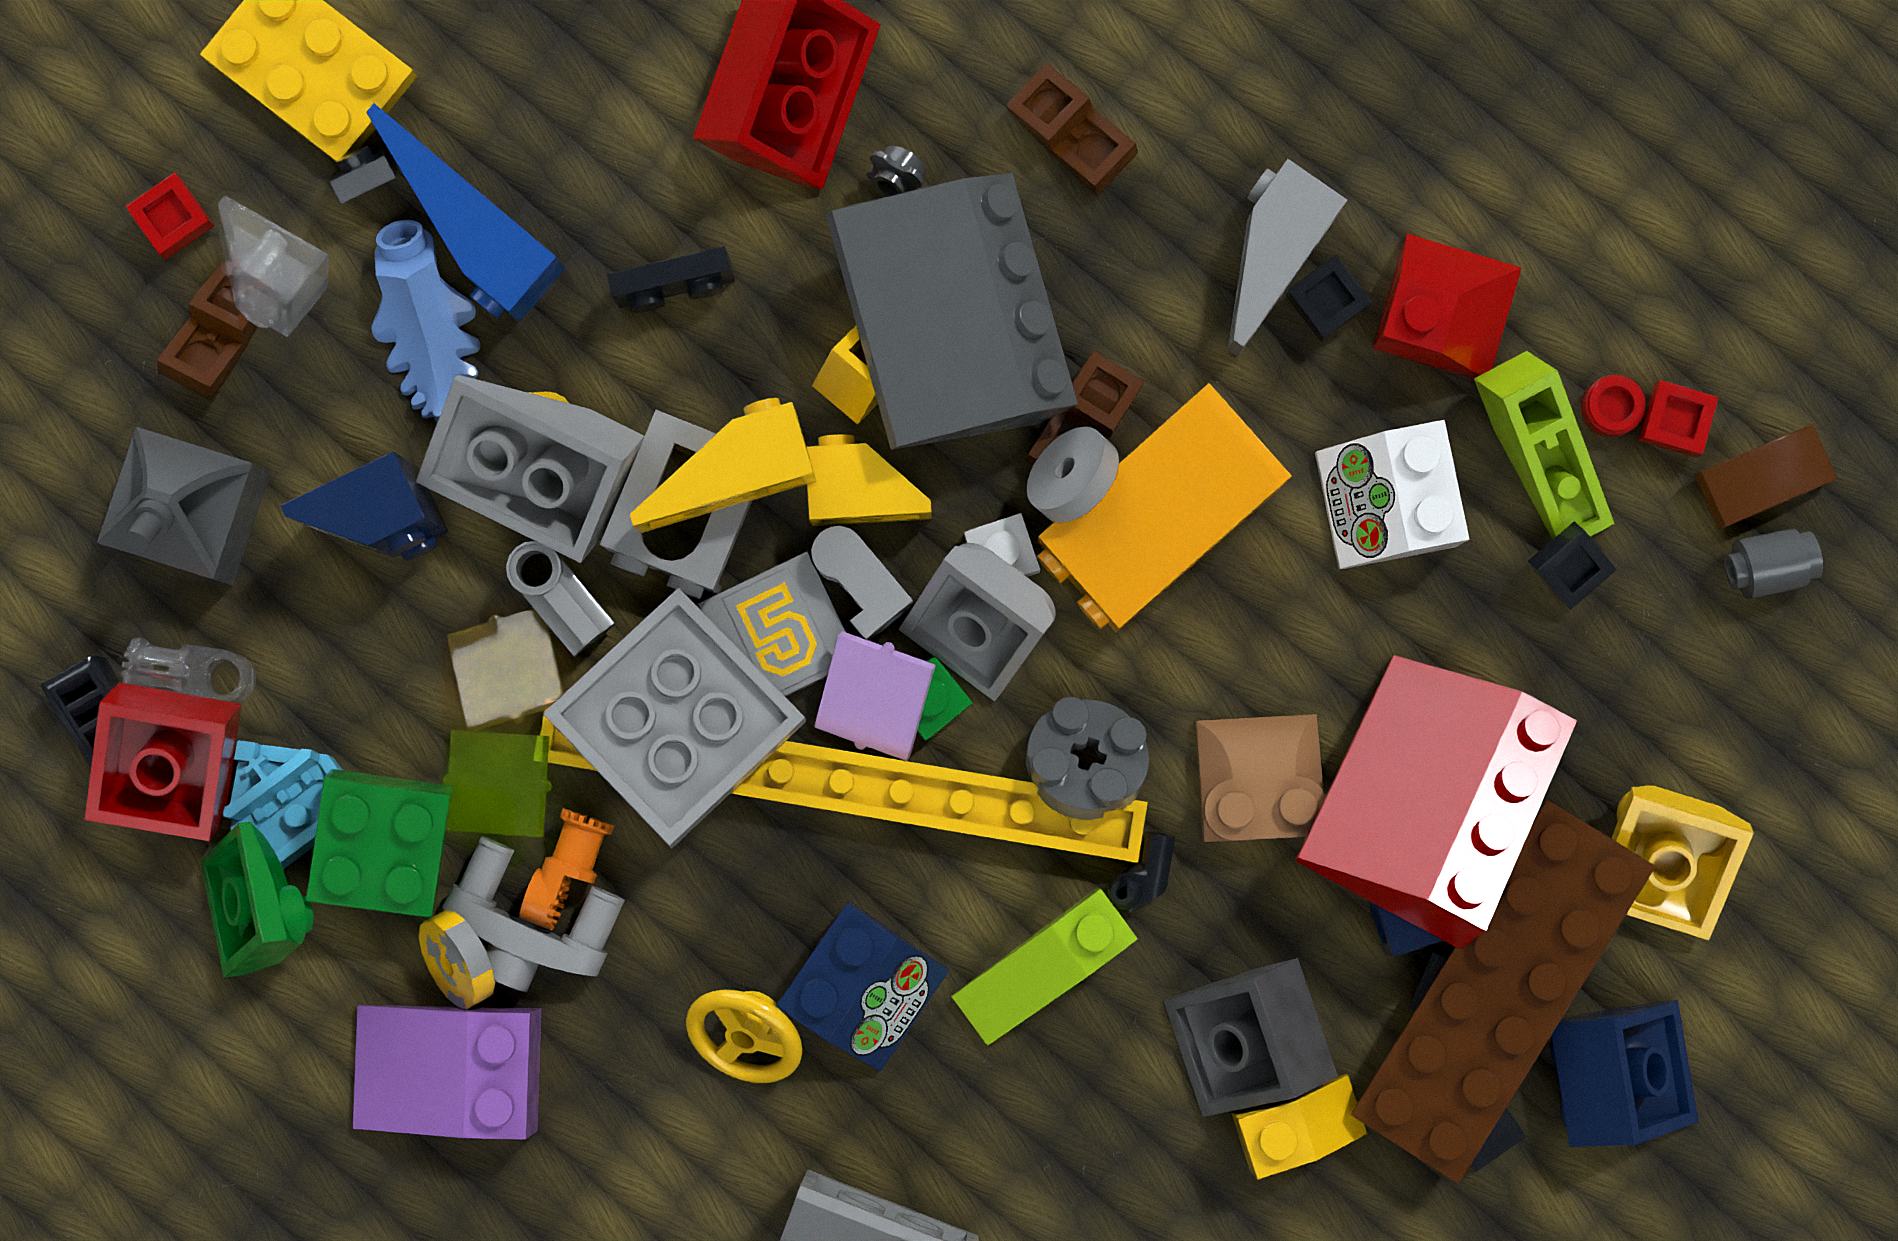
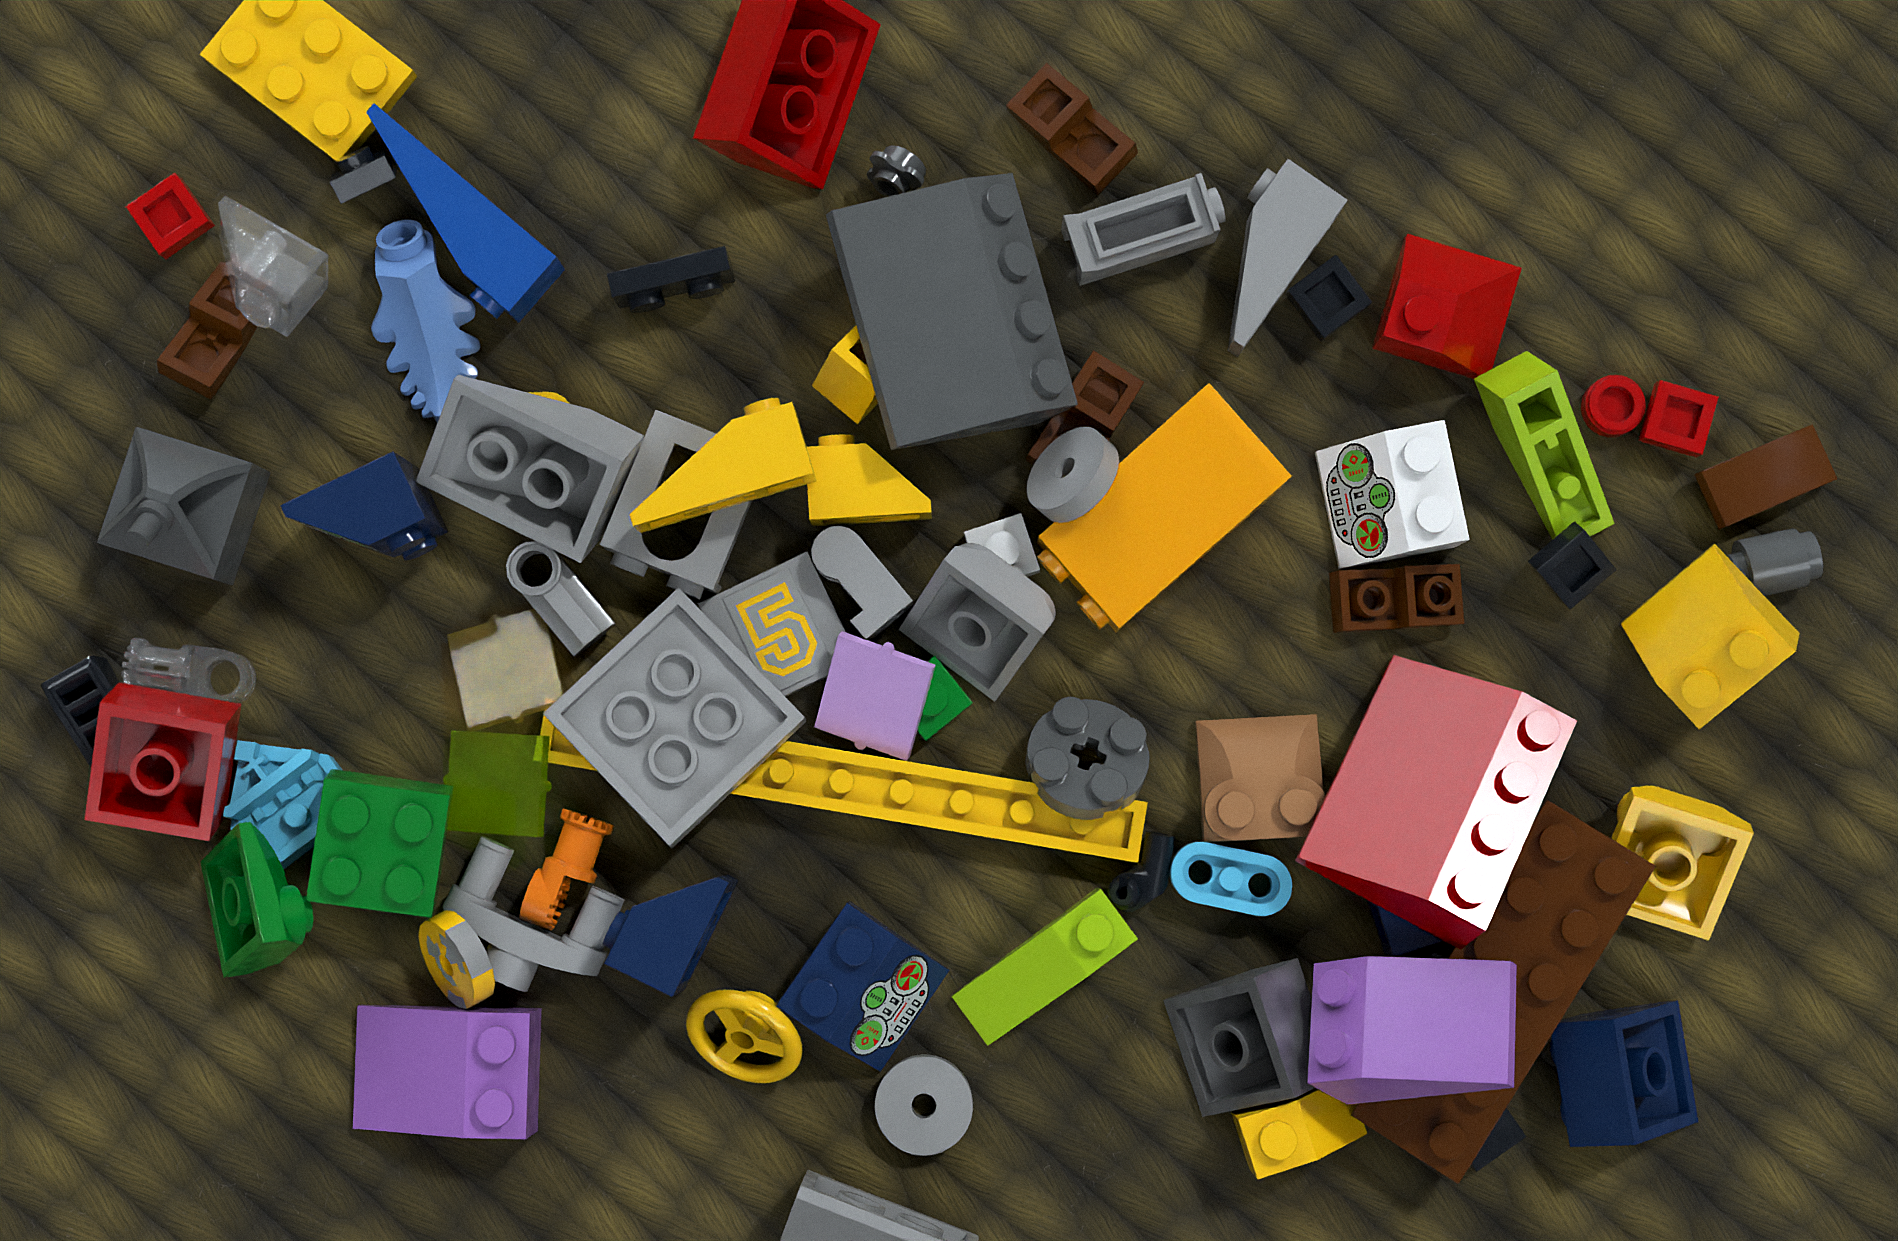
(668, 935): none -> dark blue slope
(931, 1132): none -> light grey piece
(1143, 228): none -> light grey window
(1230, 877): none -> medium azure plate
(1396, 598): none -> reddish brown slope
(1411, 1027): none -> medium lavender slope
(1709, 636): none -> yellow slope

